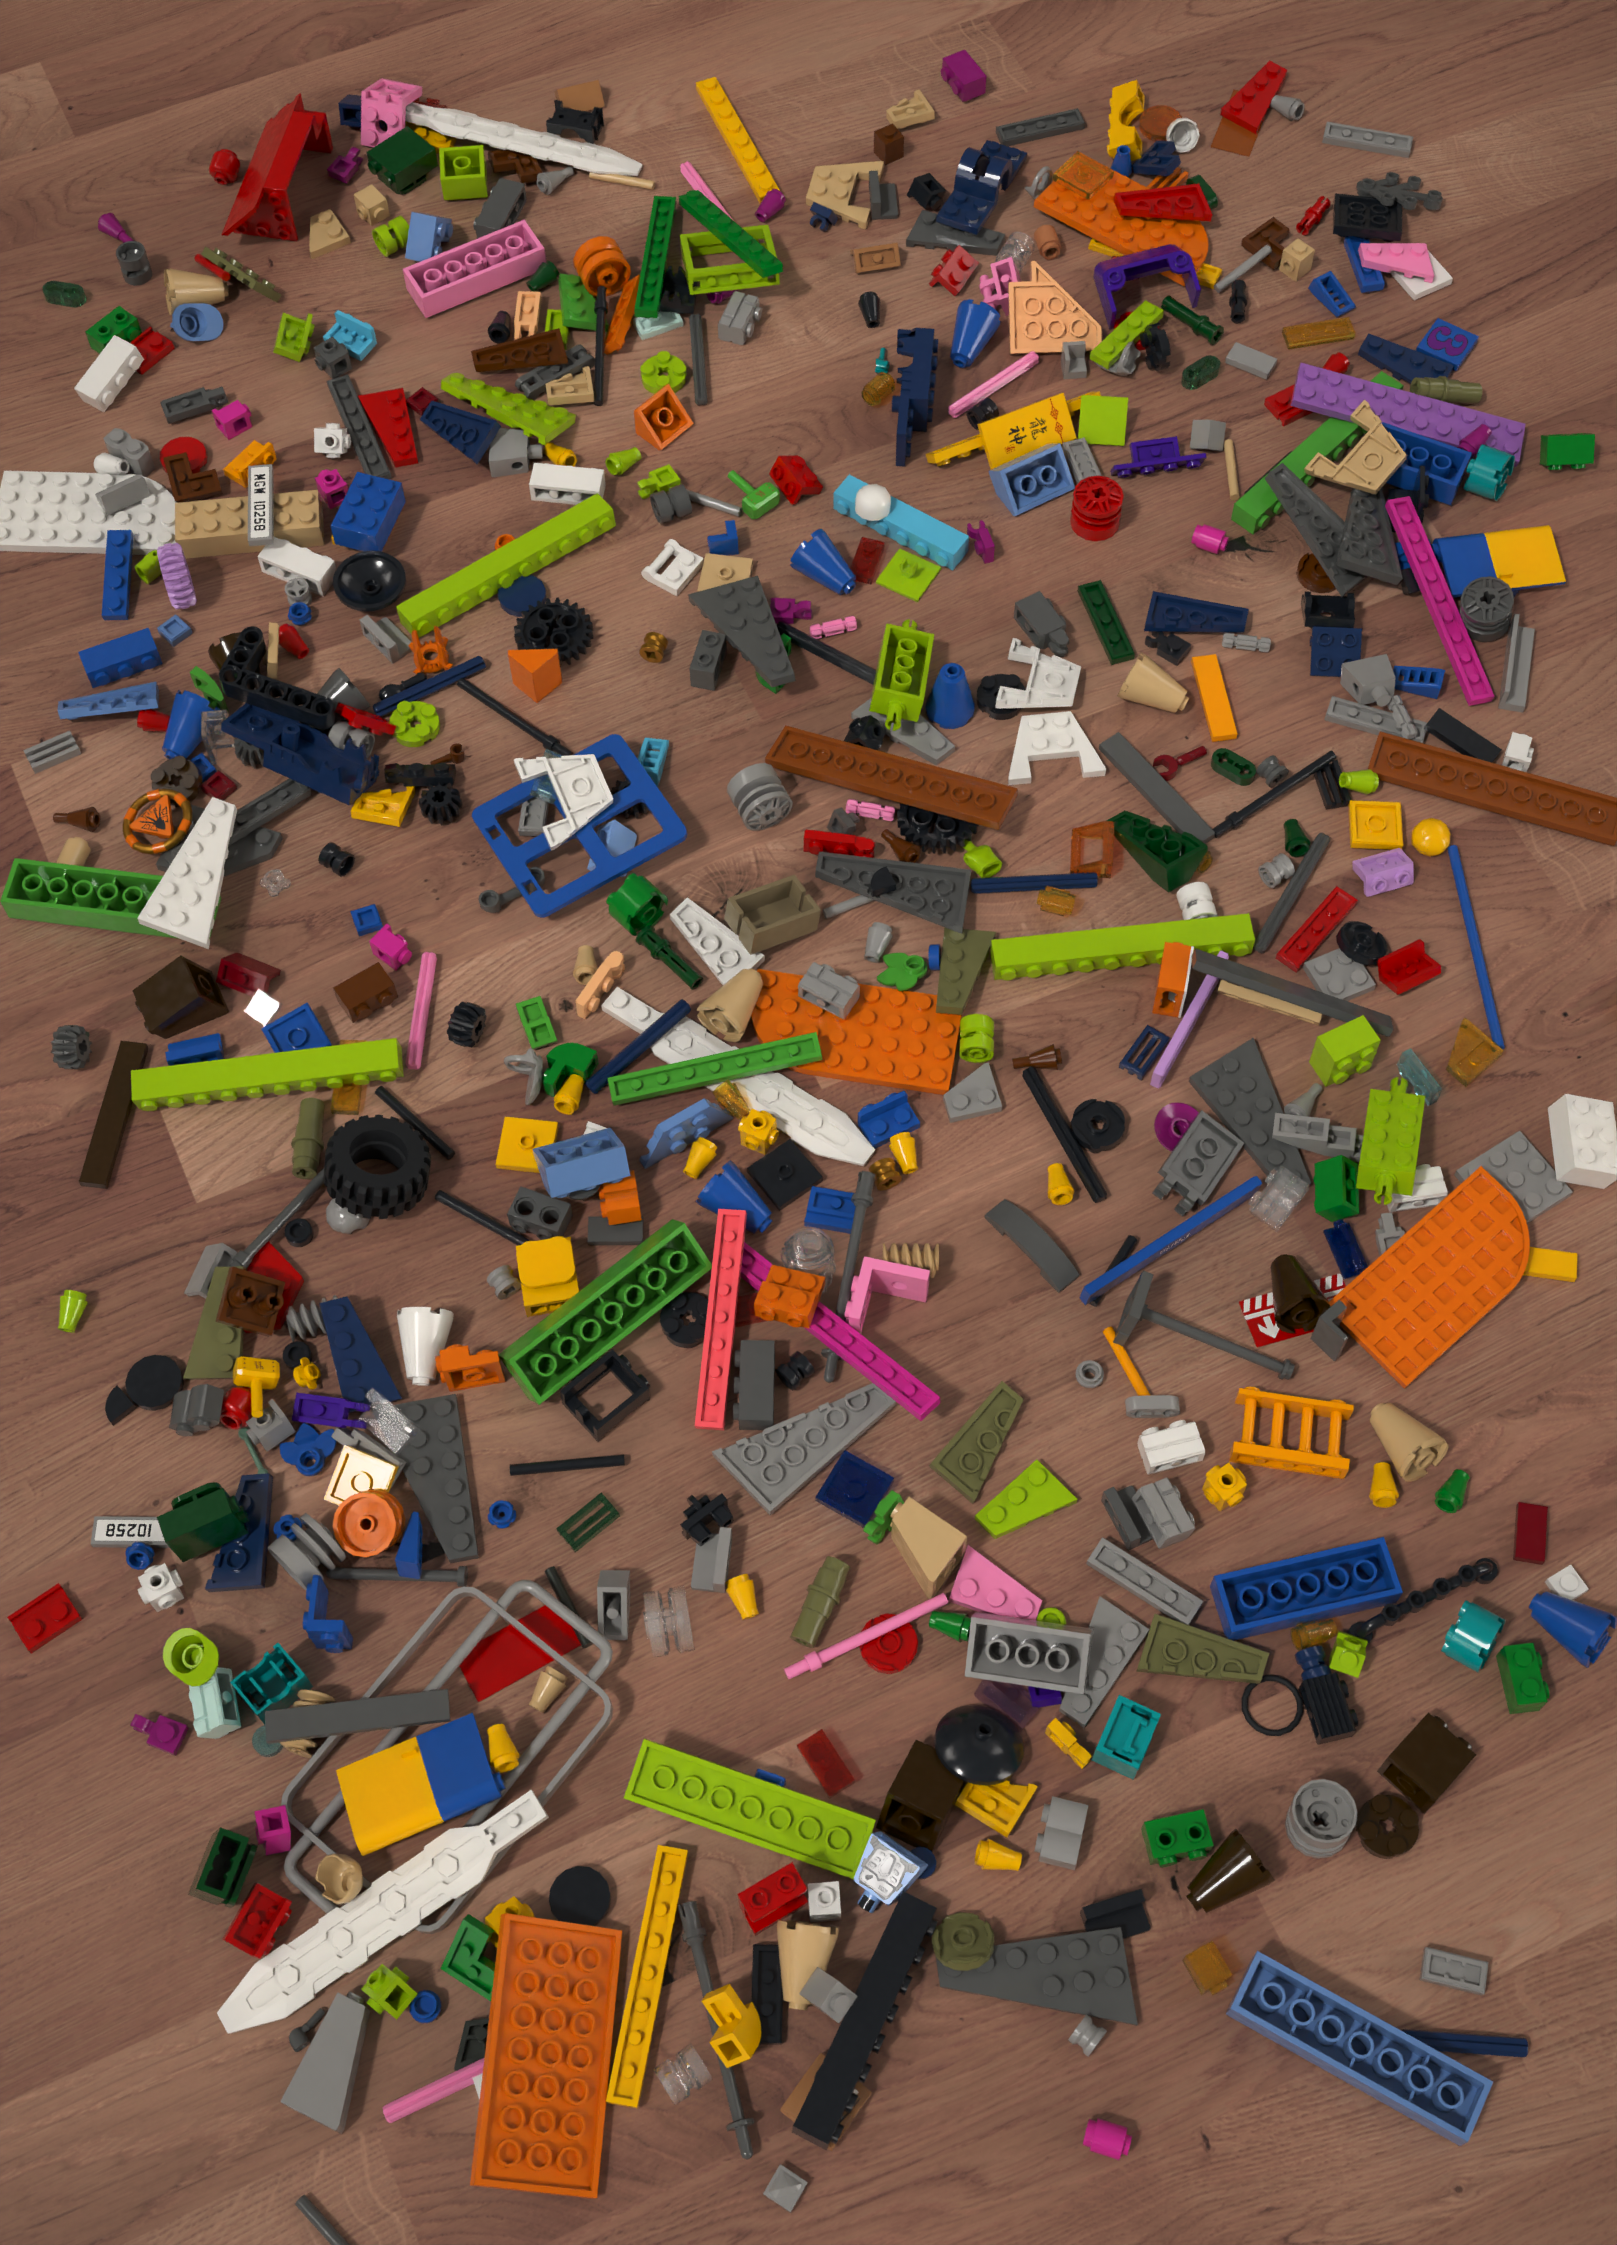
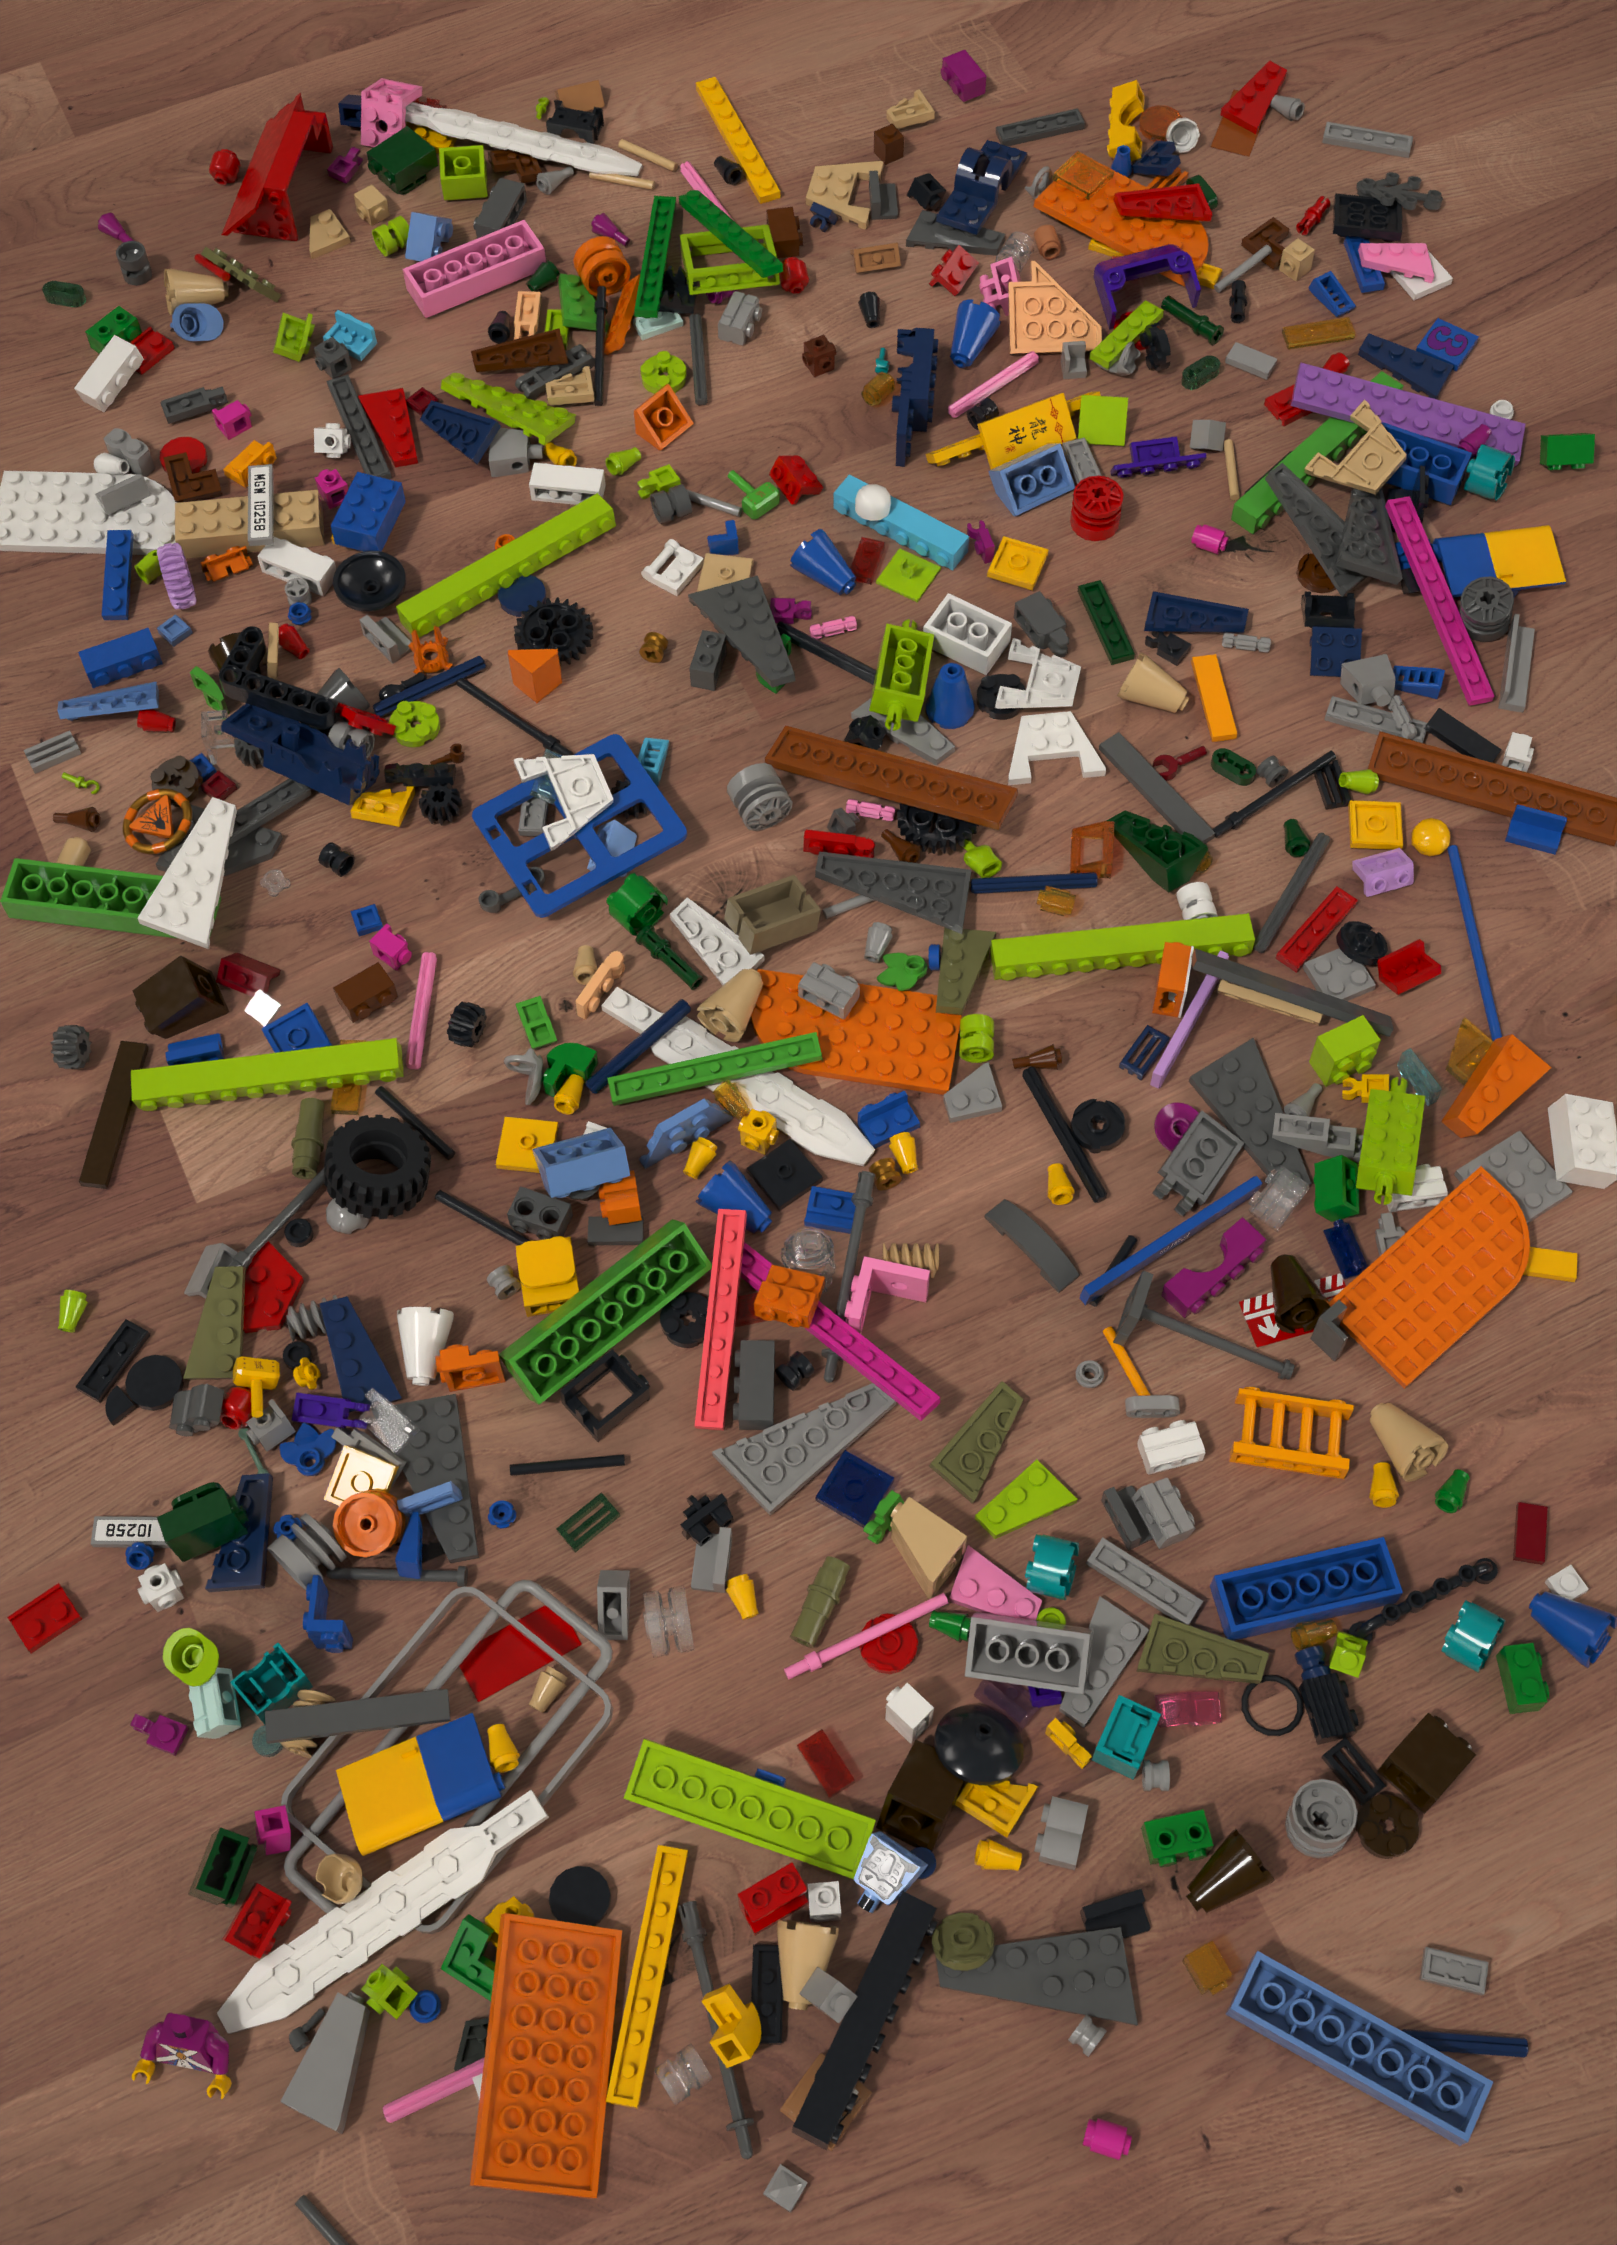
(79, 782): none -> lime hand
(112, 1361): none -> black tile
(184, 724): blue cone -> none
(186, 2044): none -> magenta torso
(217, 565): none -> orange hinge
(250, 1301): reddish brown plate -> none
(430, 1499): none -> medium blue tile
(541, 107): none -> lime hand
(564, 1598): pearl dark grey bar -> none
(605, 227): none -> magenta cone
(648, 155): none -> tan bar
(729, 170): none -> black cone
(770, 205): magenta cone -> none
(784, 231): none -> reddish brown brick
(794, 275): none -> red head
(819, 355): none -> copper brick
(882, 882): black tile -> none
(908, 1712): none -> white brick
(968, 633): none -> white brick
(1017, 563): none -> yellow plate
(1052, 1567): none -> teal brick
(1155, 1775): none -> light grey wheel
(1188, 1708): none -> clear pink slope
(1191, 1289): none -> magenta arch
(1221, 1494): yellow brick -> none
(1275, 871): light grey wheel -> none
(1345, 1779): none -> black tile
(1363, 1087): none -> yellow plate
(1447, 389): olive piece -> none
(1495, 1084): none -> orange wedge
(1502, 409): none -> white plate
(1535, 829): none -> blue panel

